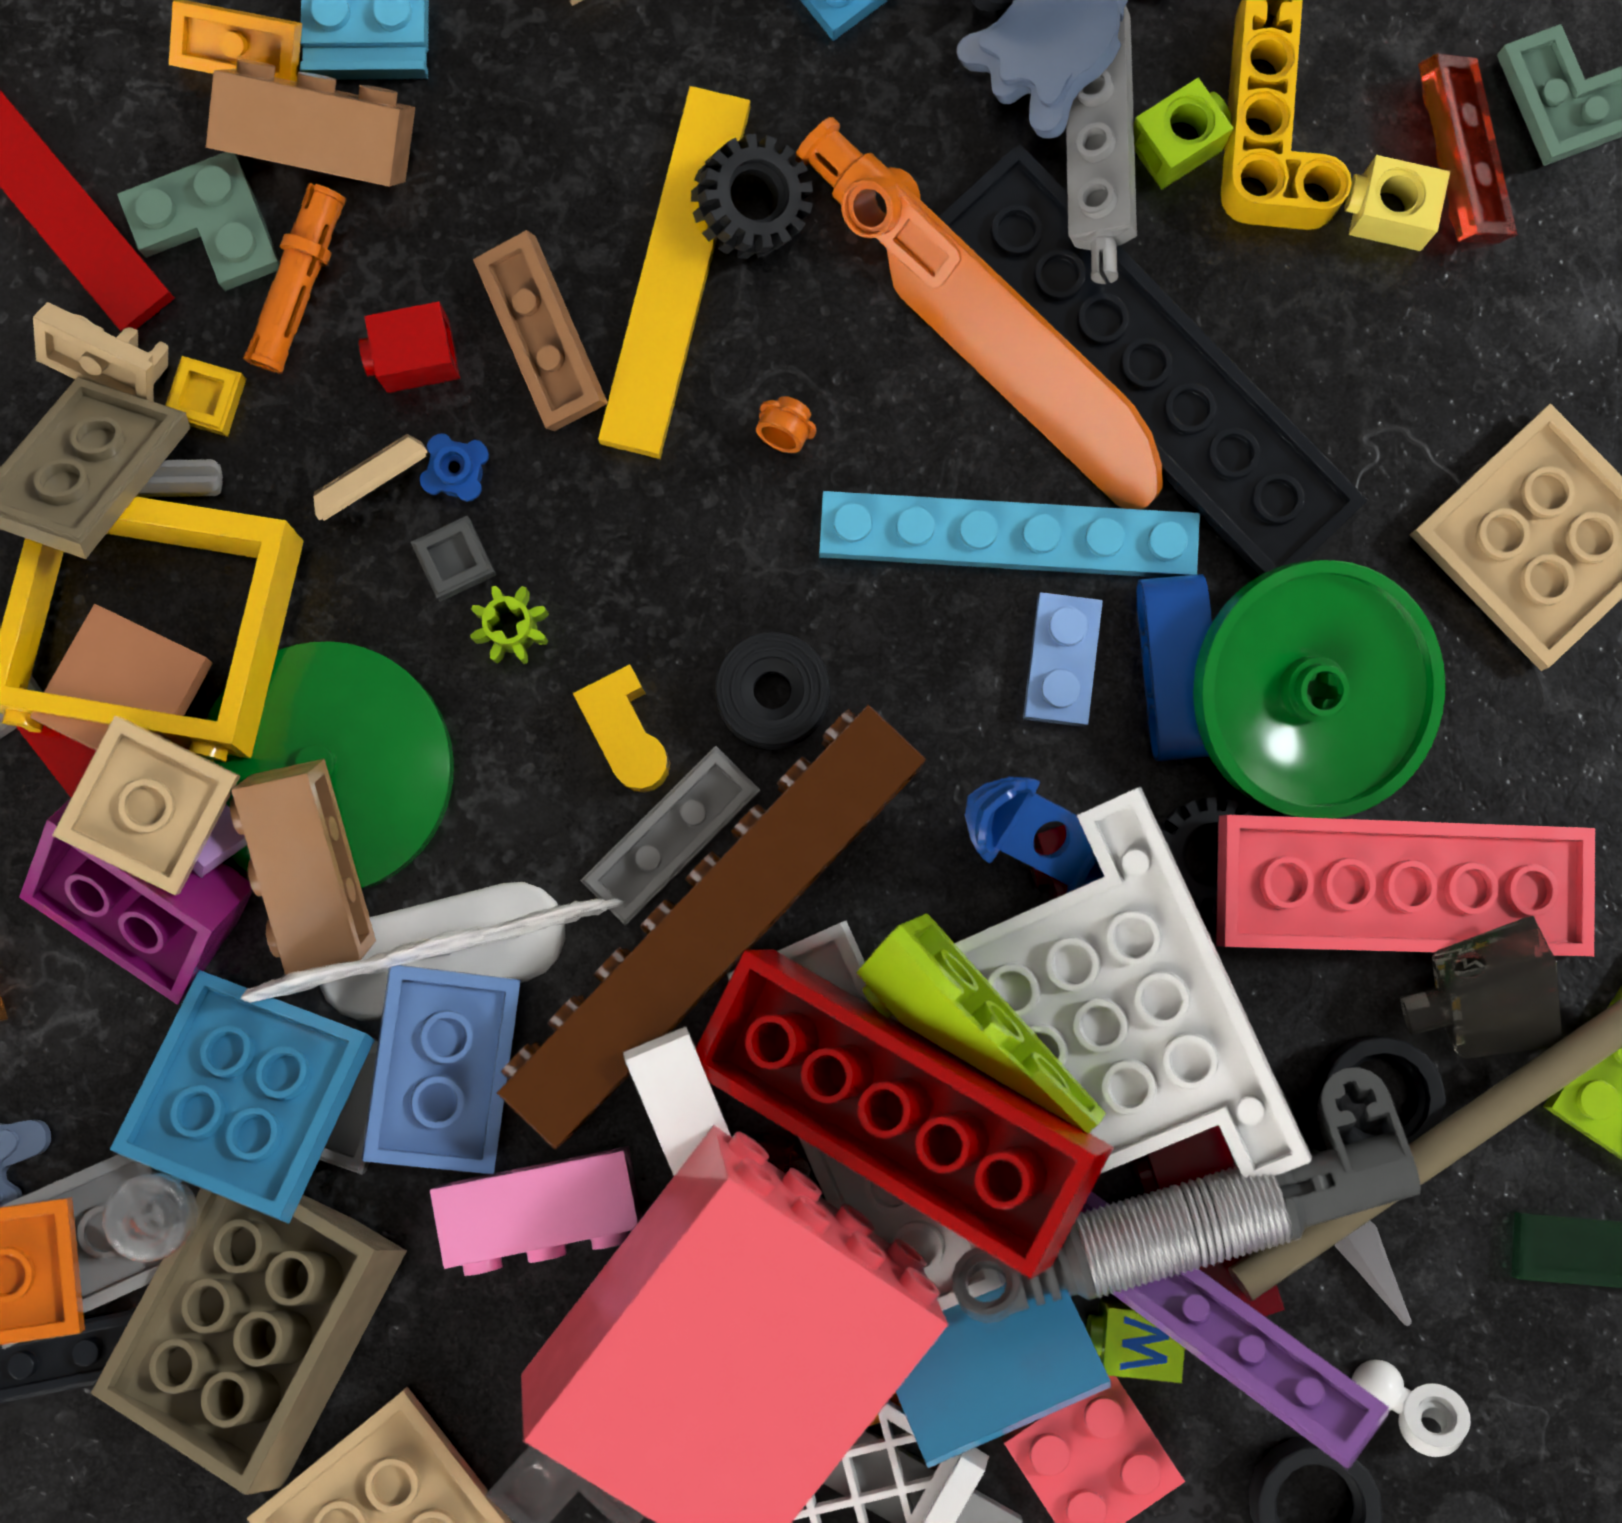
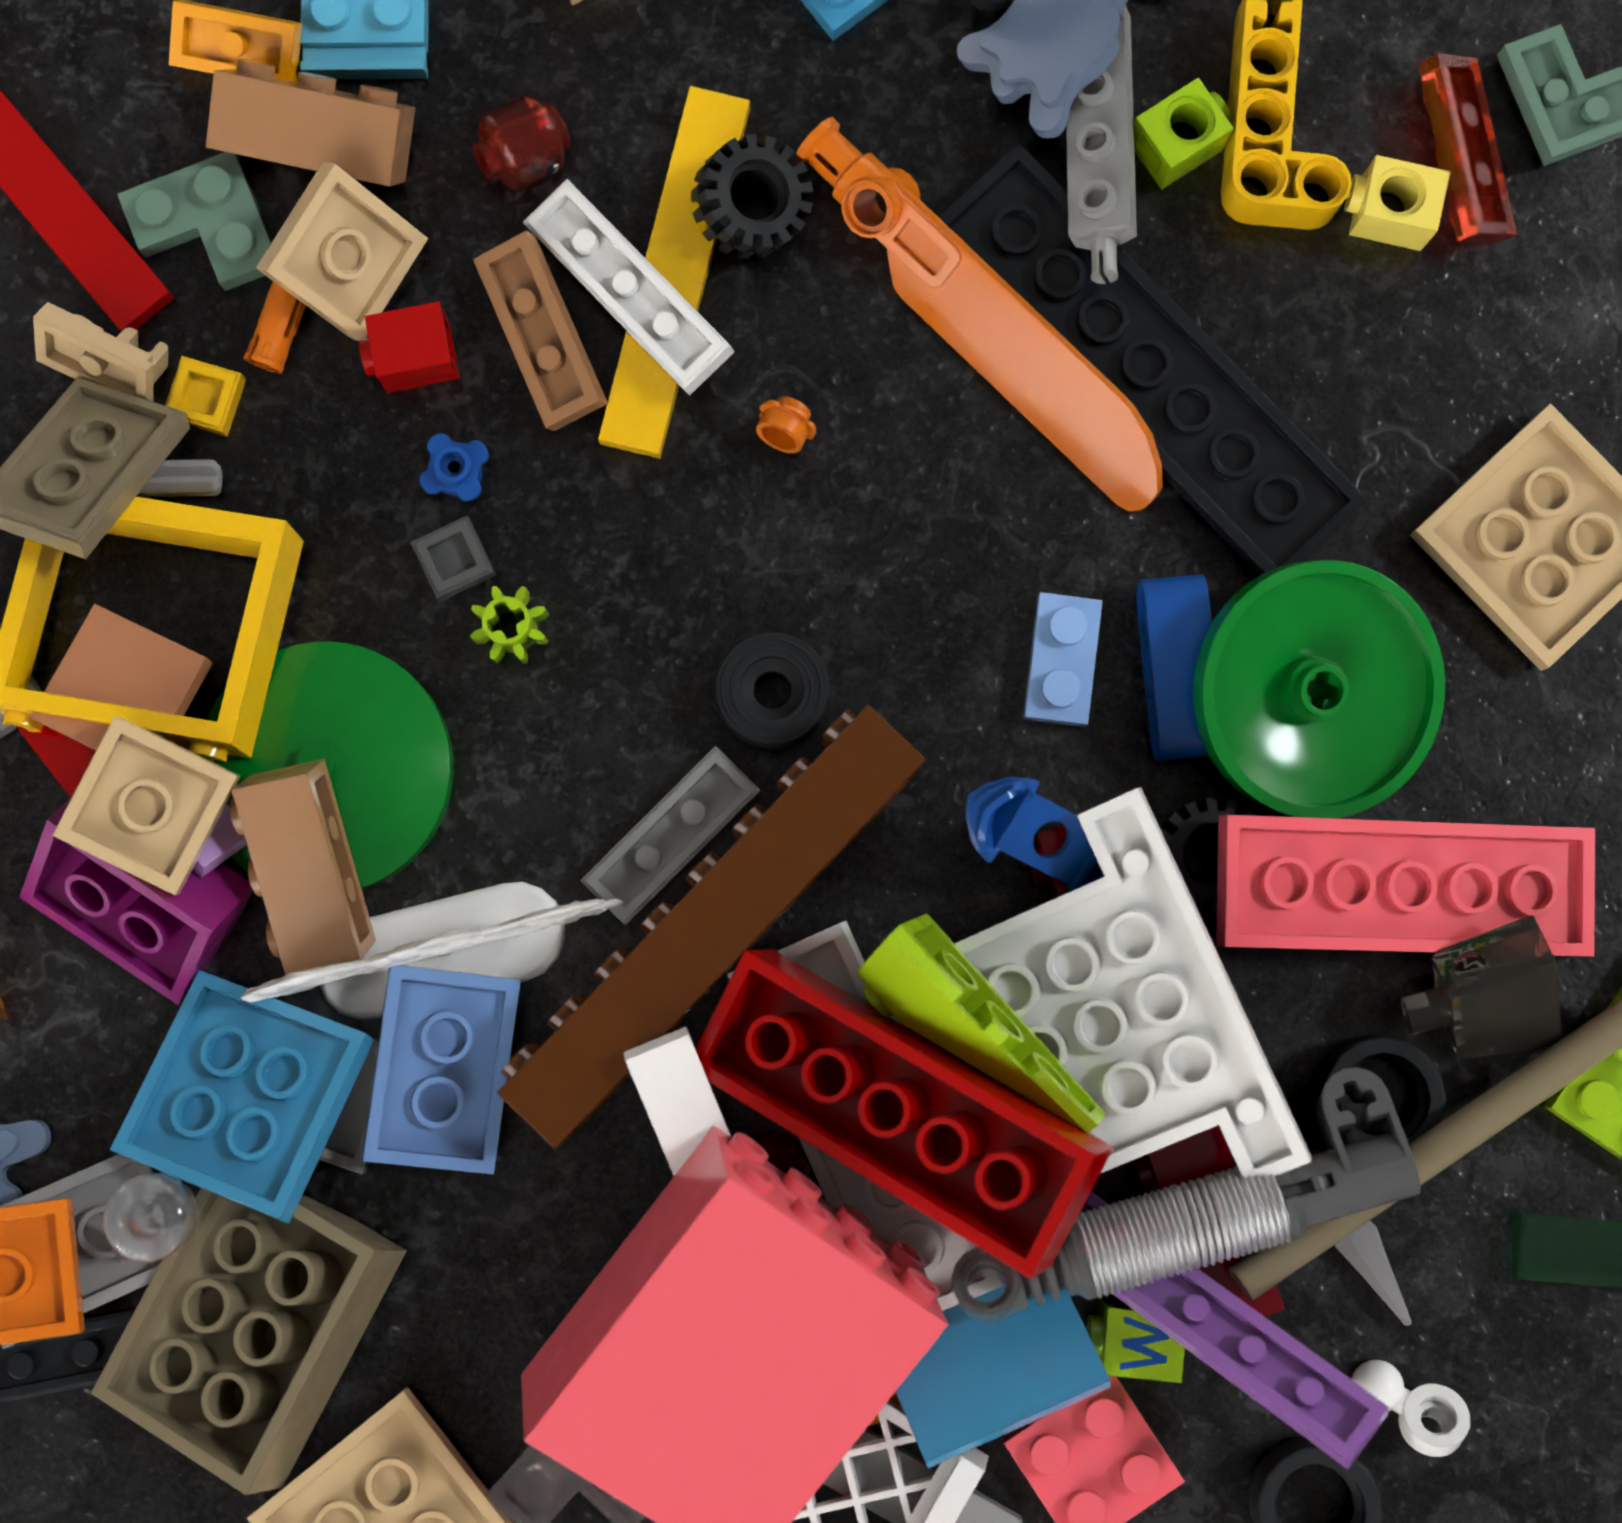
(342, 251): none -> tan plate
(367, 476): tan tile -> none
(521, 142): none -> clear red head
(536, 1210): bright pink brick -> none
(629, 287): none -> white tile
(632, 754): yellow leg -> none
(1009, 535): medium azure plate -> none

